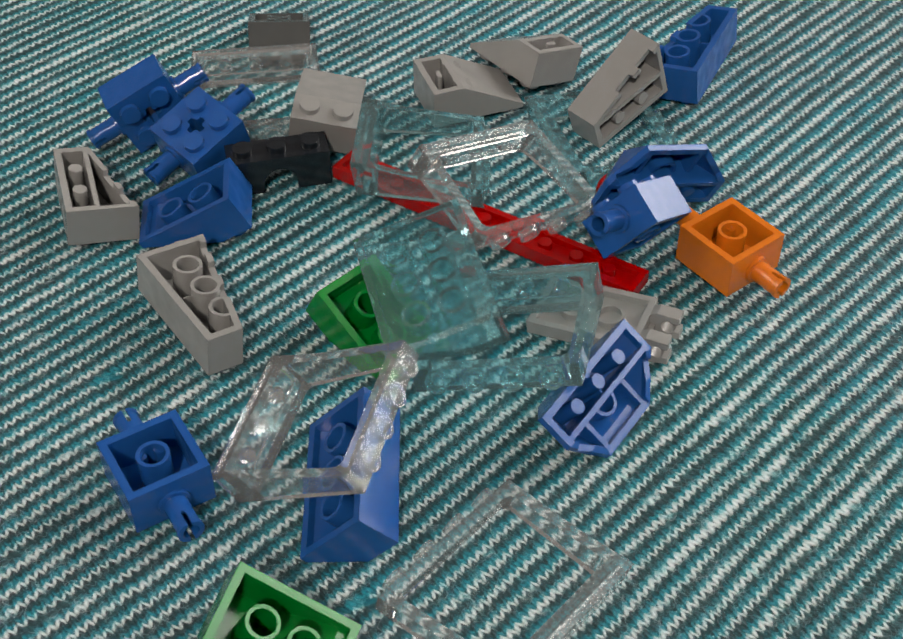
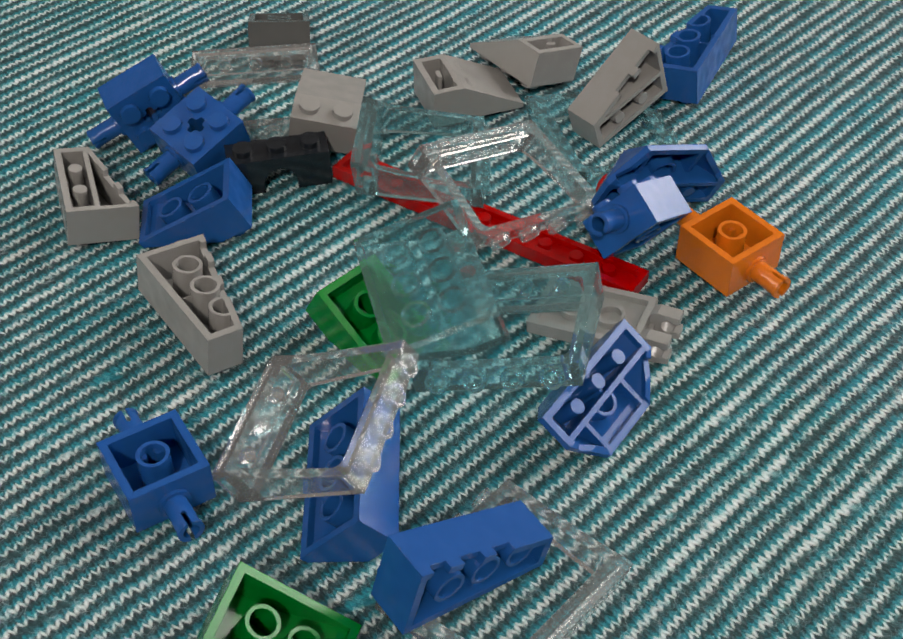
(456, 561): none -> blue wedge

